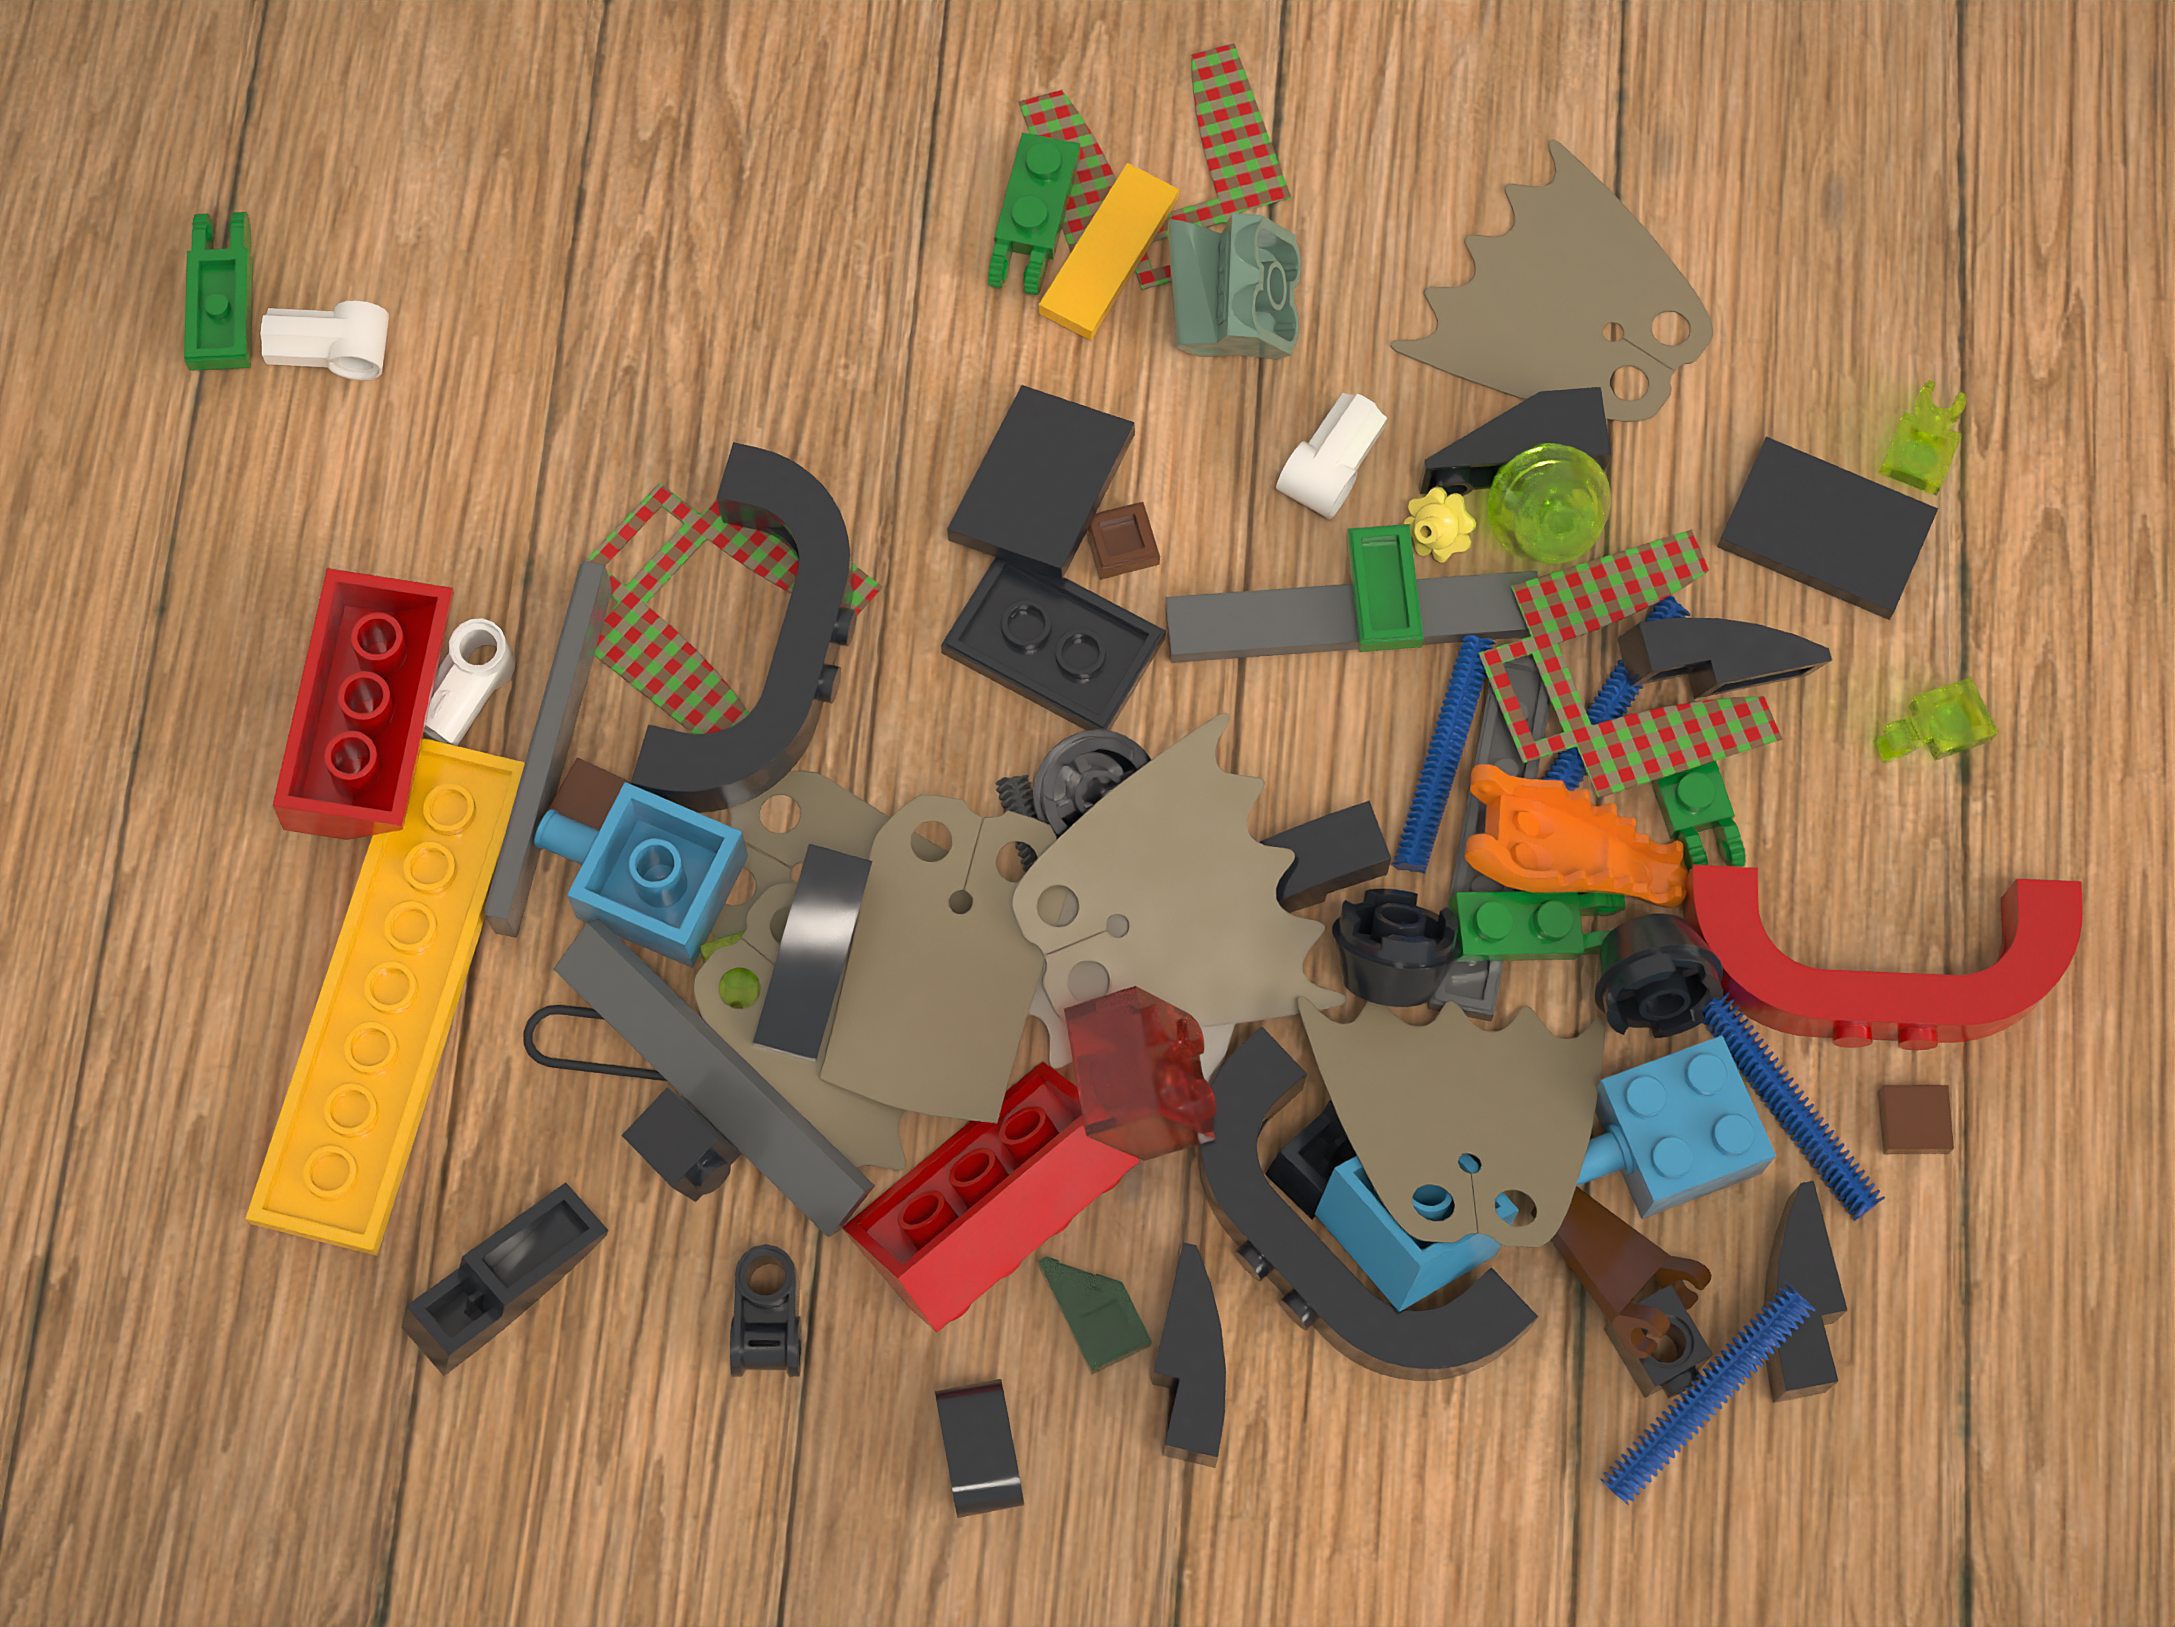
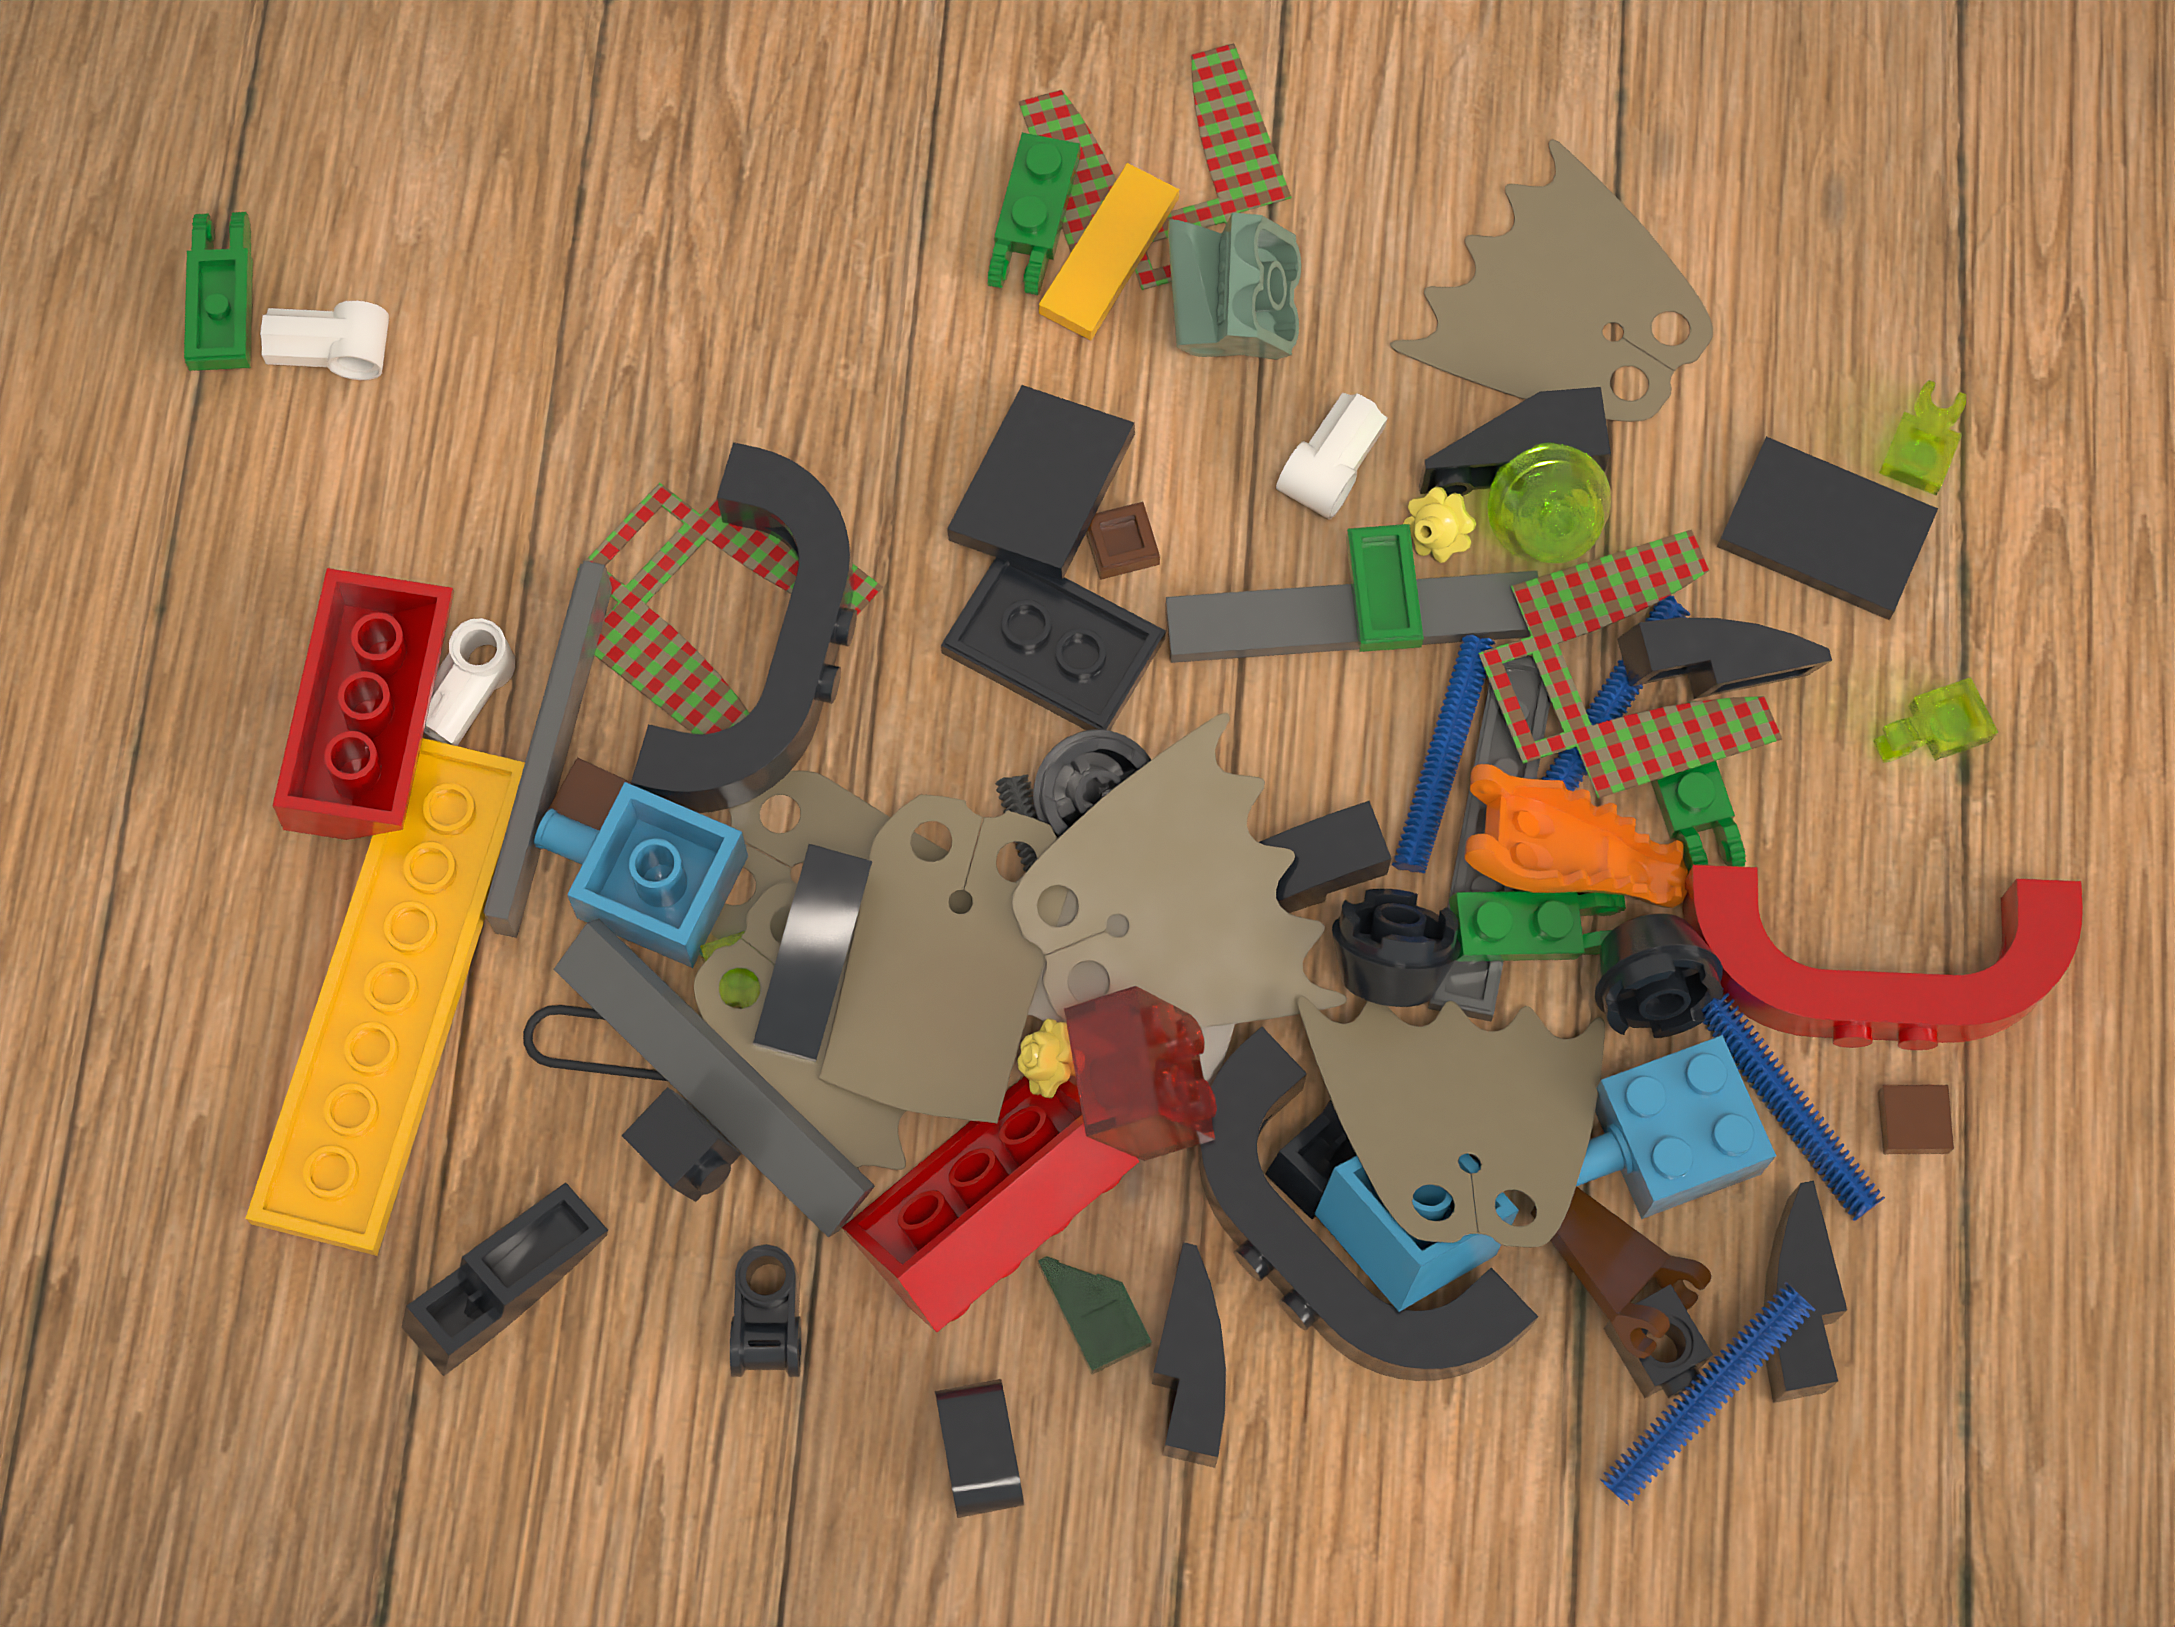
(1047, 1058): none -> light yellow plant

